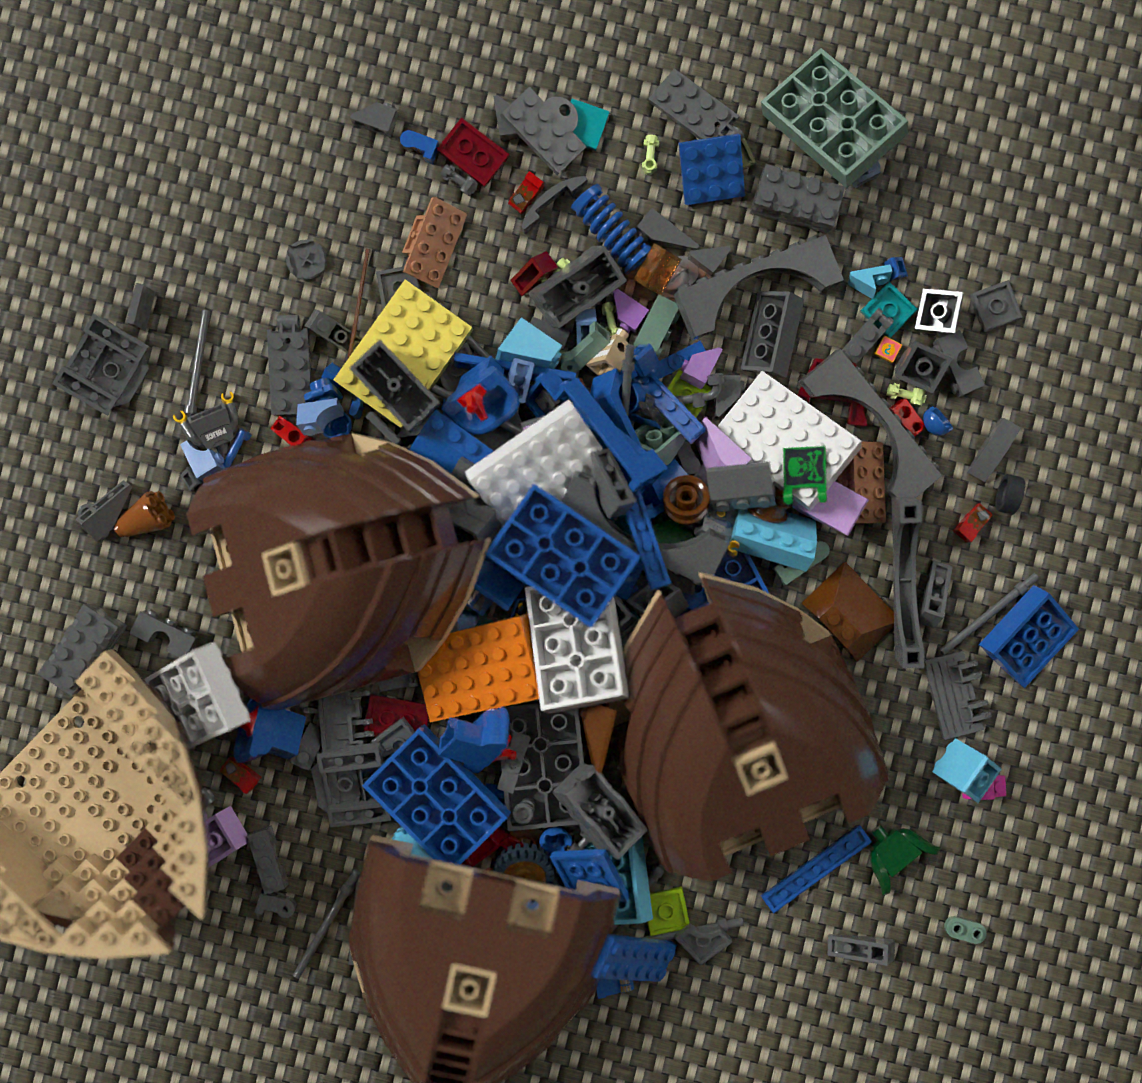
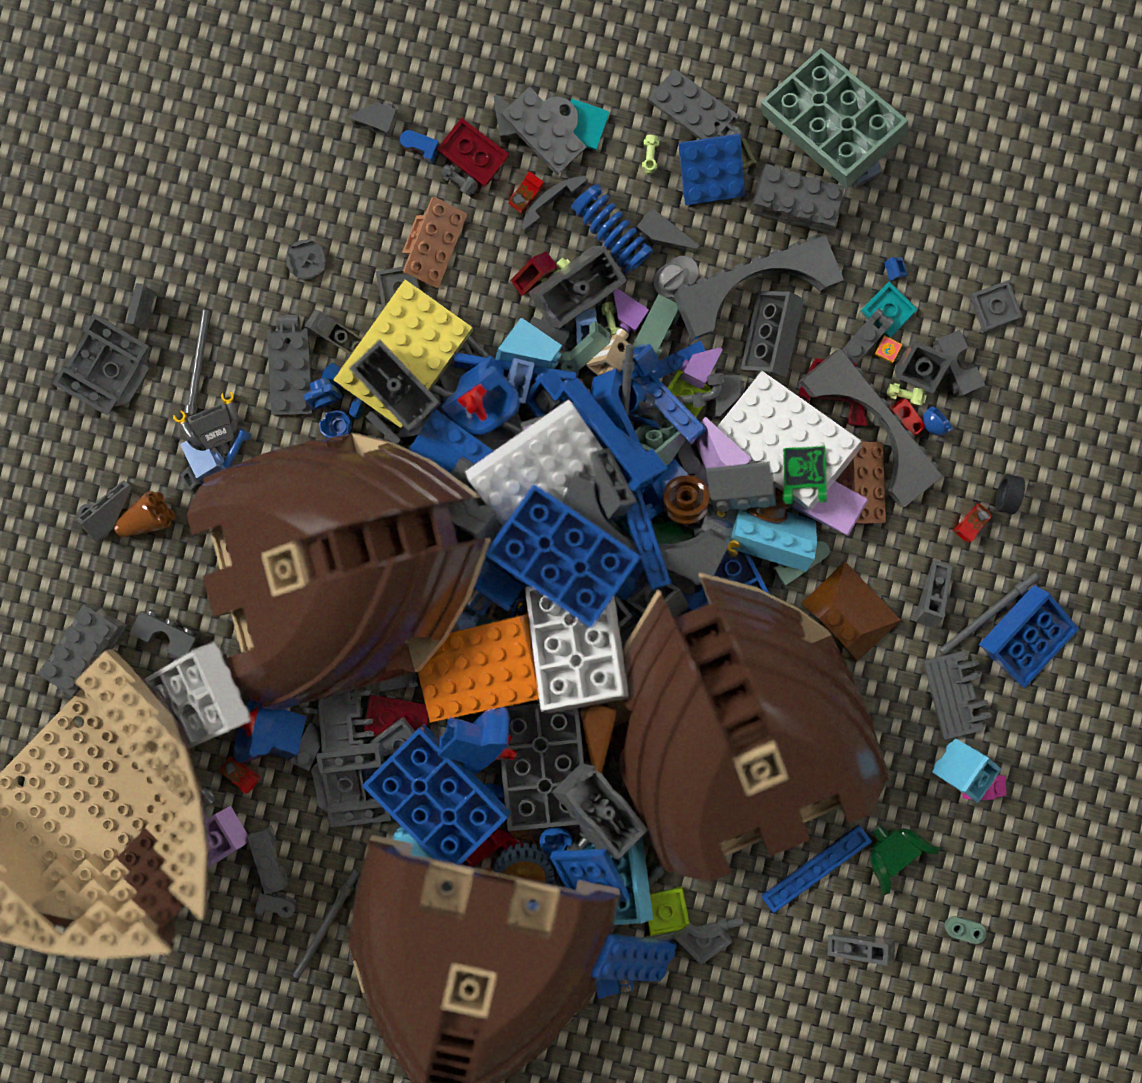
(289, 432): red leg -> none
(314, 416): medium blue arch -> none
(358, 303): reddish brown axle -> none
(512, 767): dark grey piece -> none
(523, 813): dark grey tile -> none
(657, 269): clear orange brick -> none
(709, 258): dark grey slope -> none
(865, 279): medium azure slope -> none
(905, 530): dark grey arch -> none
(939, 312): dark grey slope -> none
(993, 449): dark grey slope -> none

